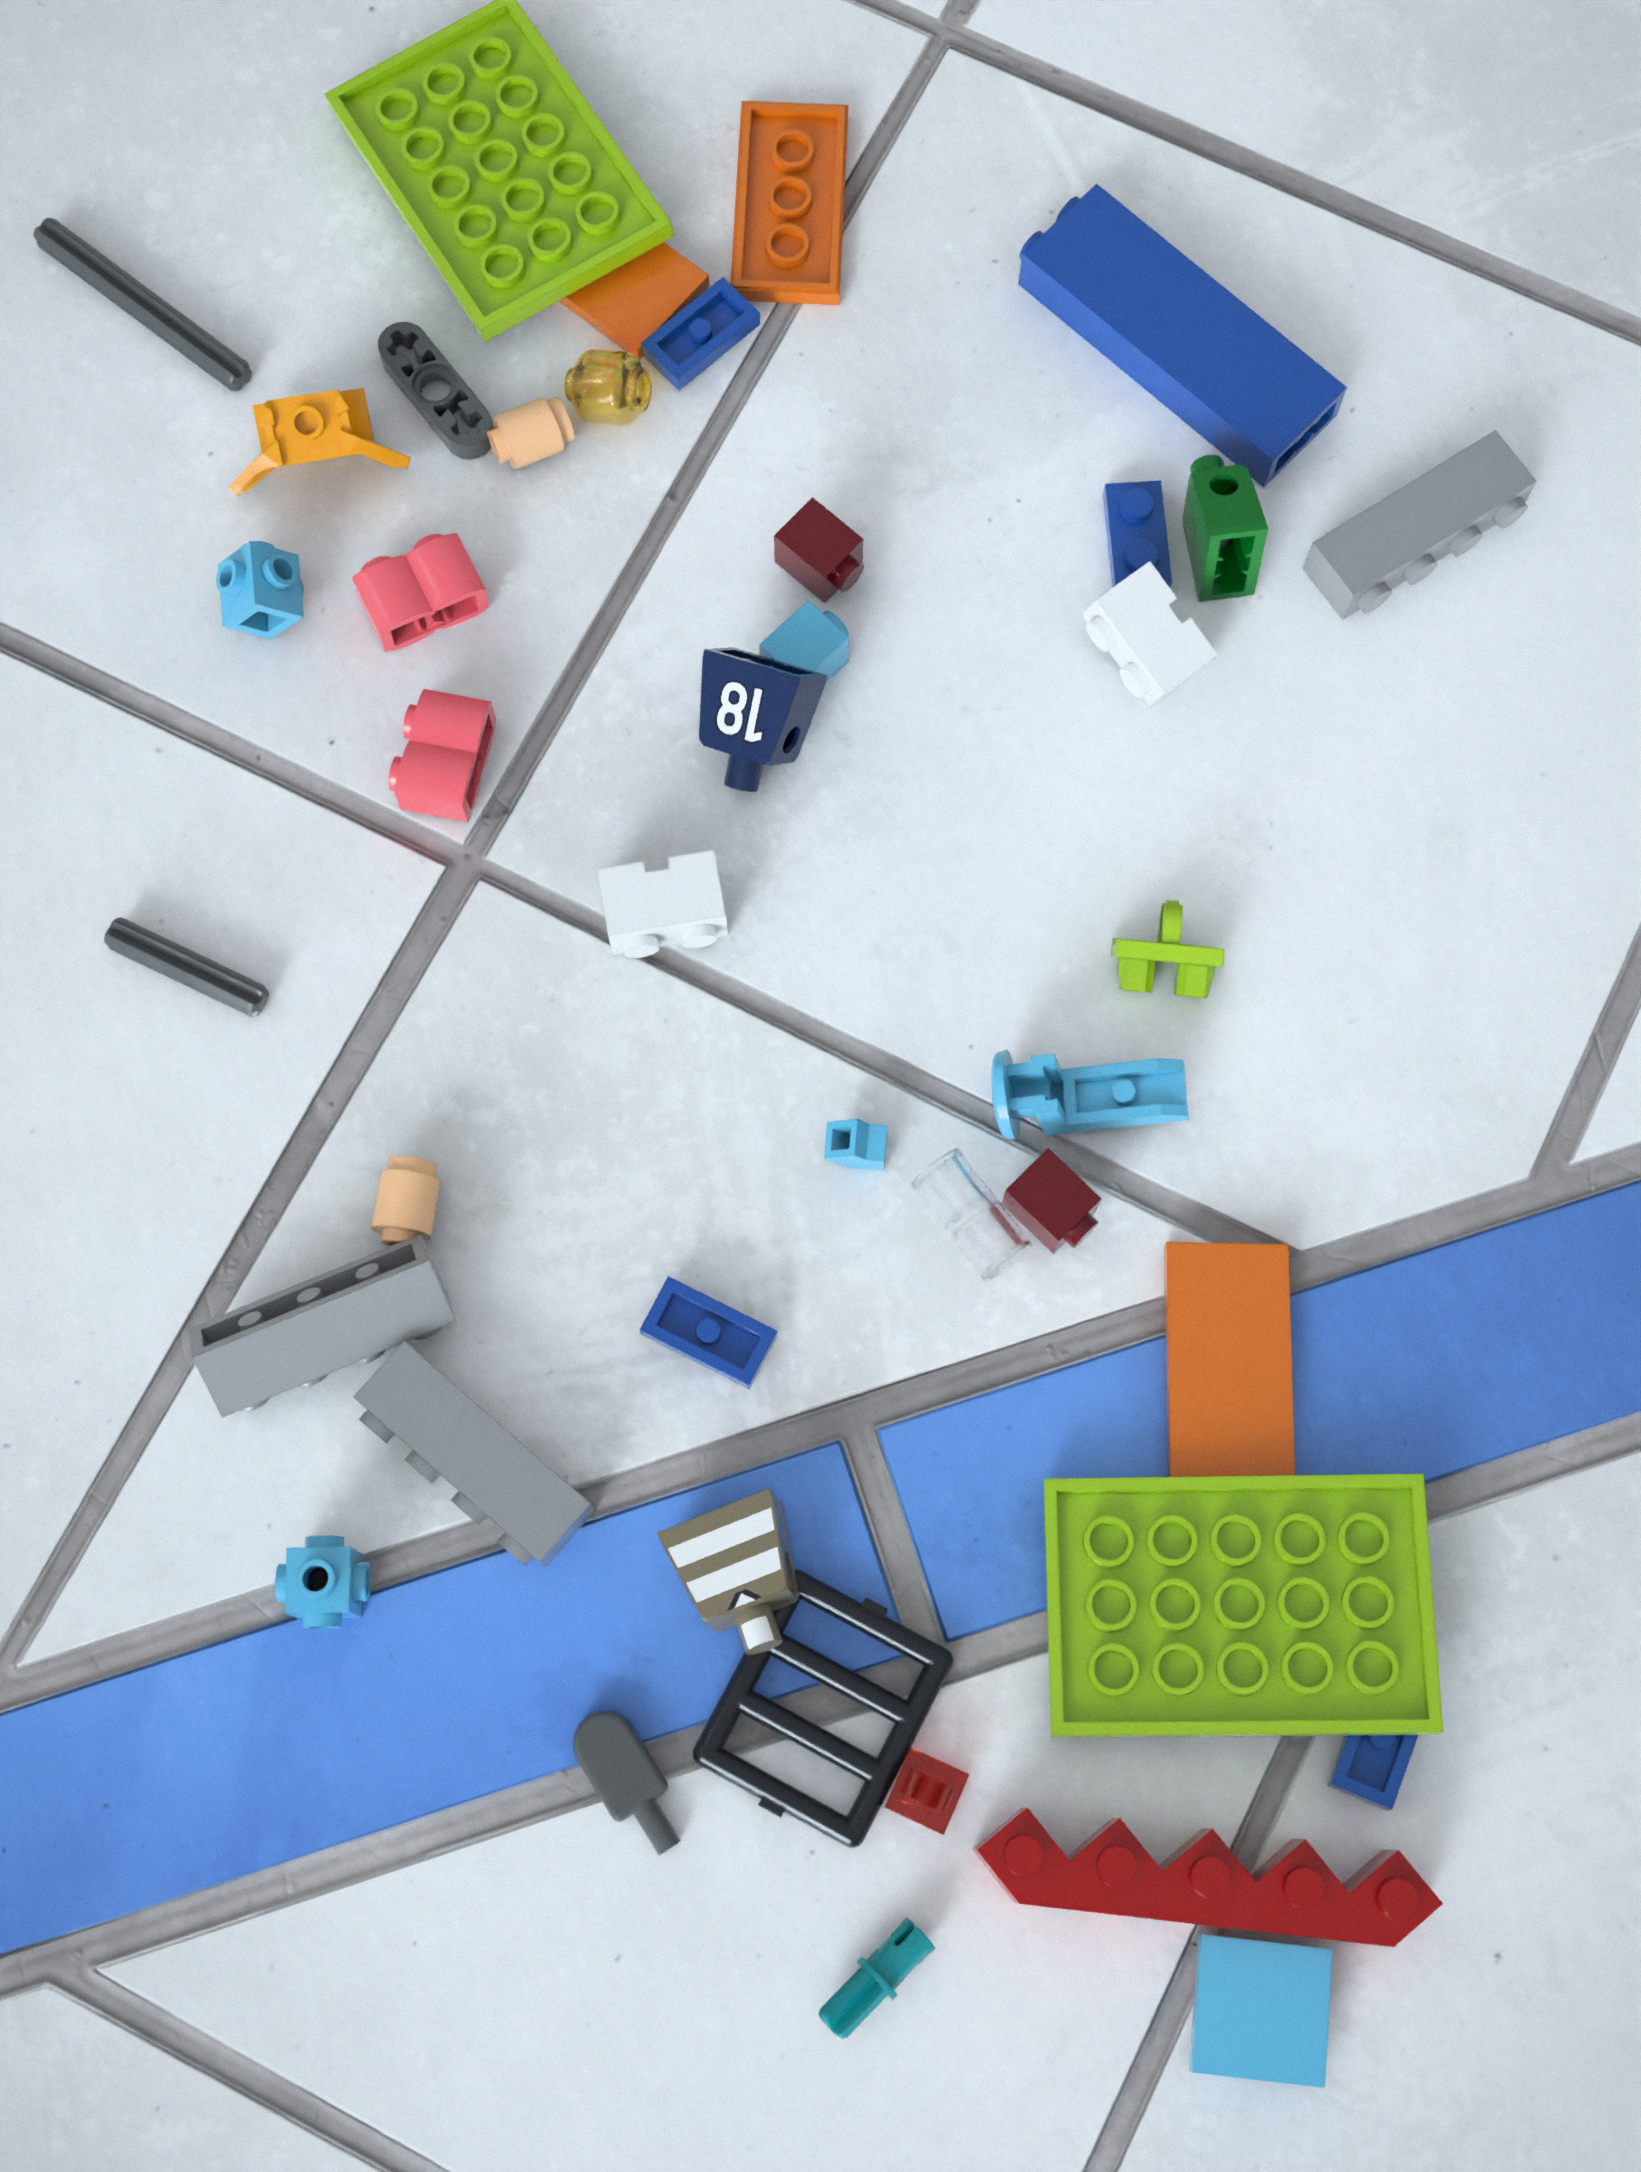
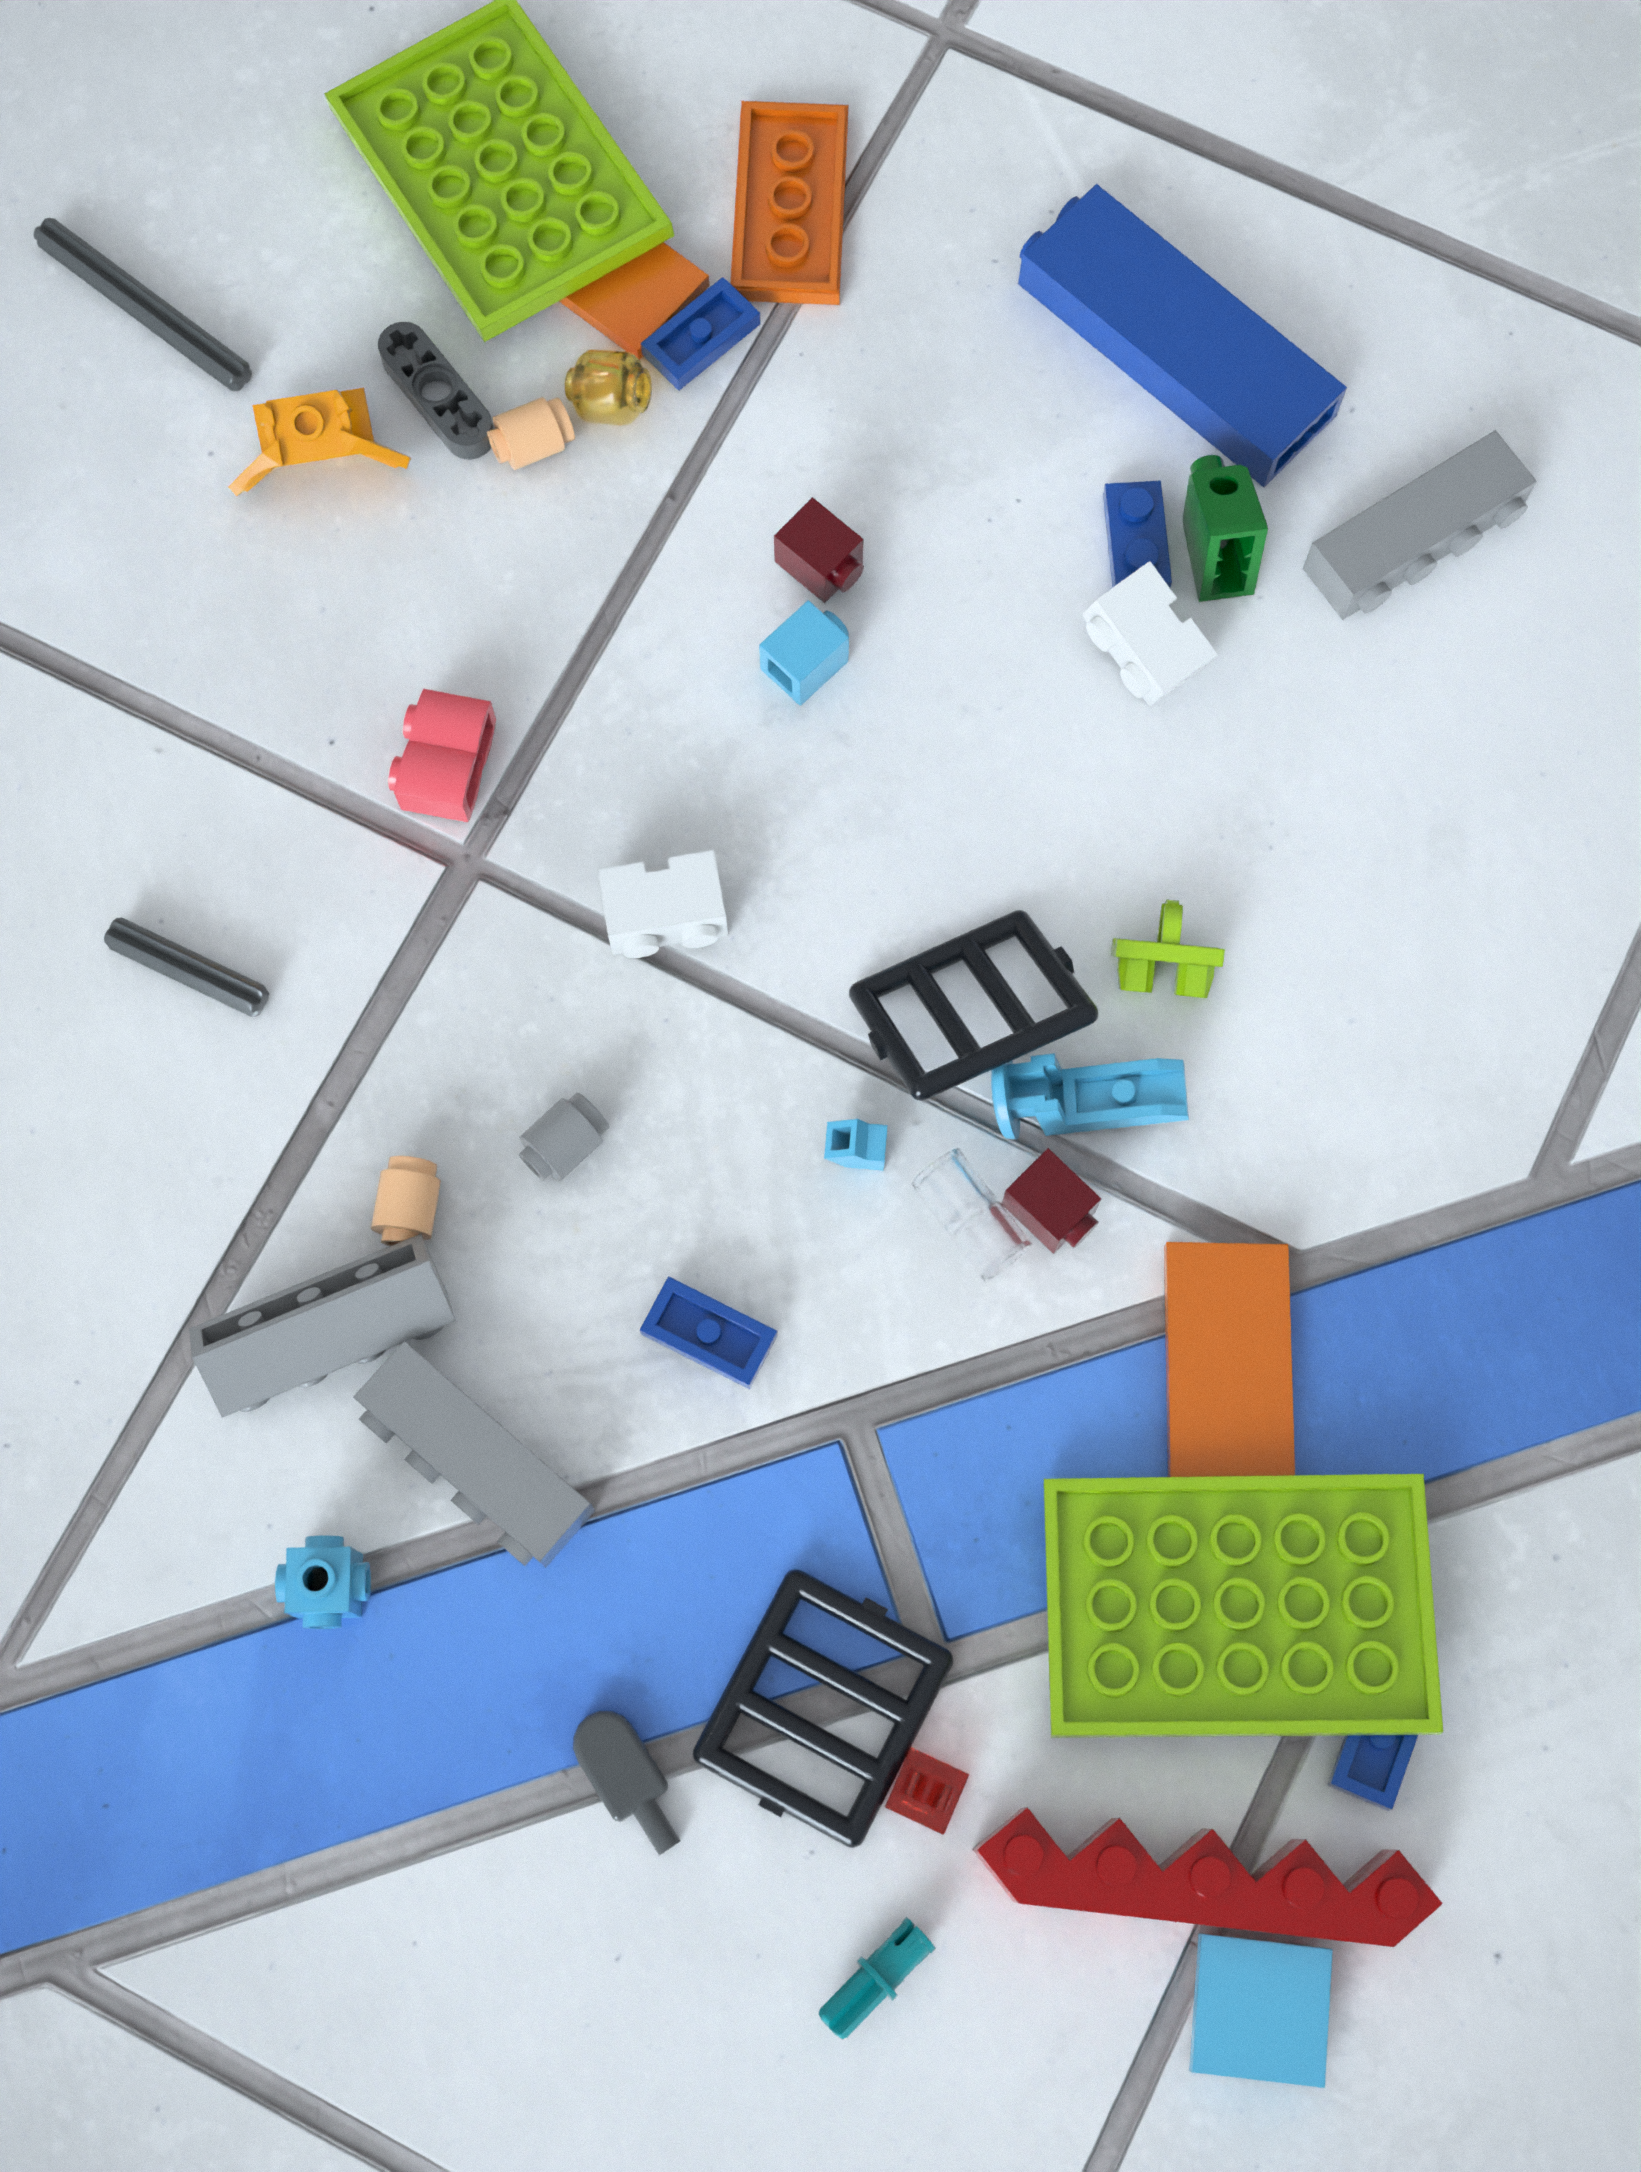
(260, 589): medium azure brick -> none
(420, 591): coral brick -> none
(563, 1137): none -> light grey brick
(737, 1567): dark tan torso -> none
(755, 711): dark blue torso -> none
(972, 1059): none -> black bar

